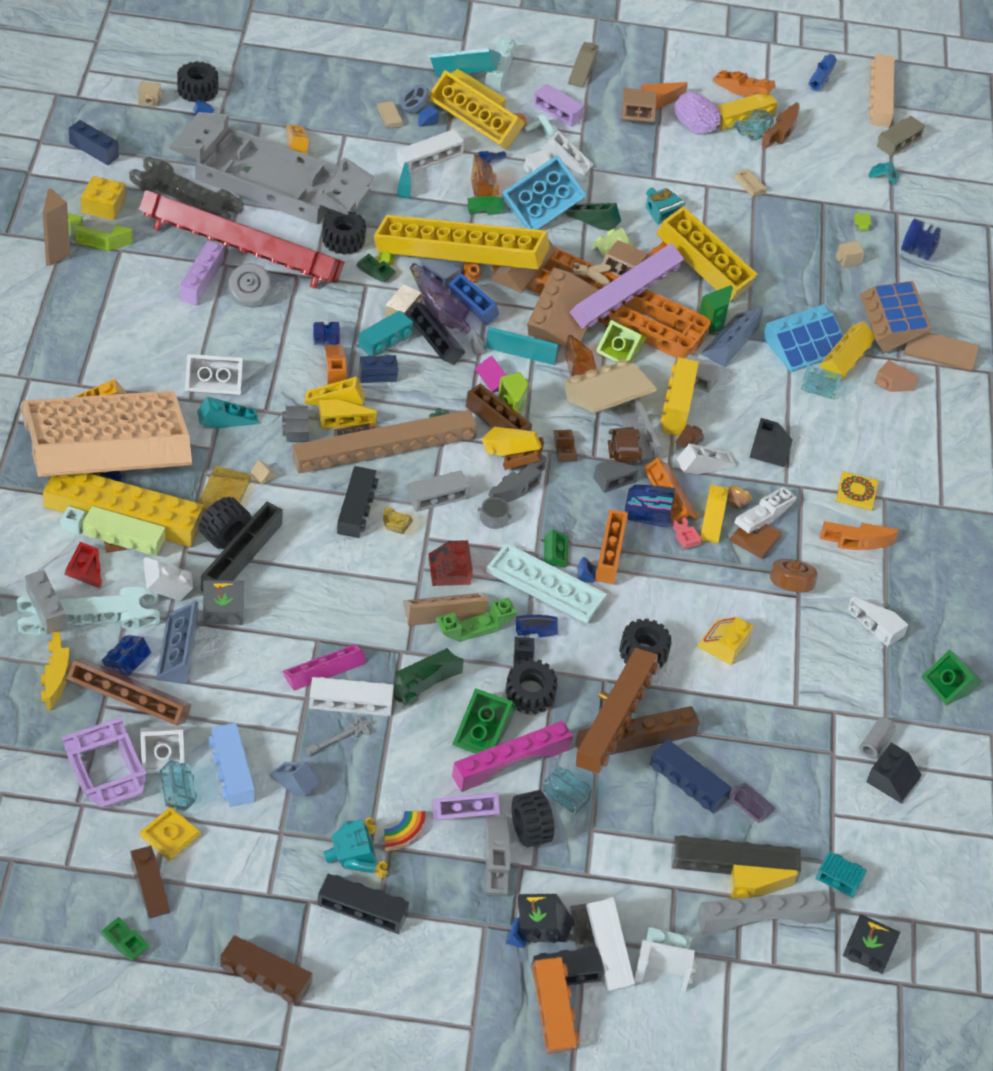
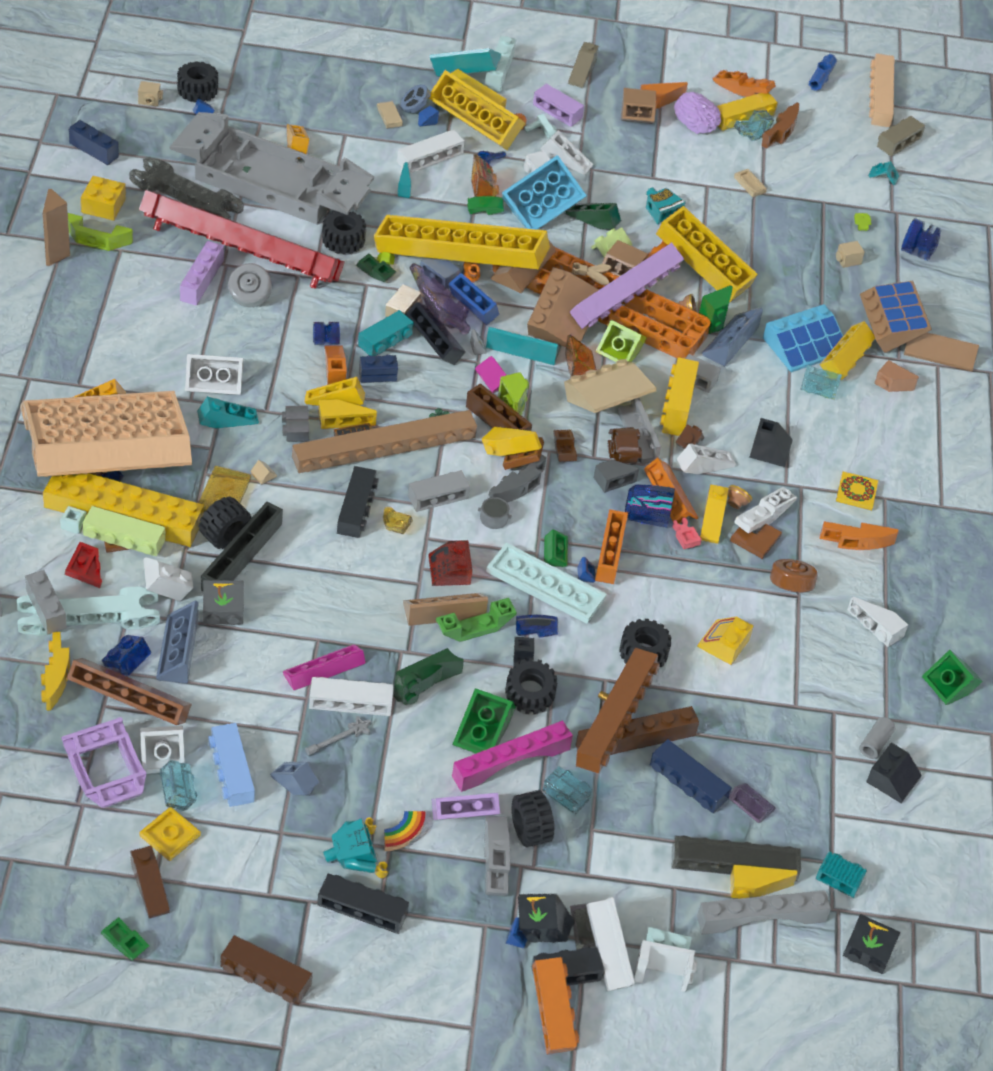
(689, 302): none -> nougat piece

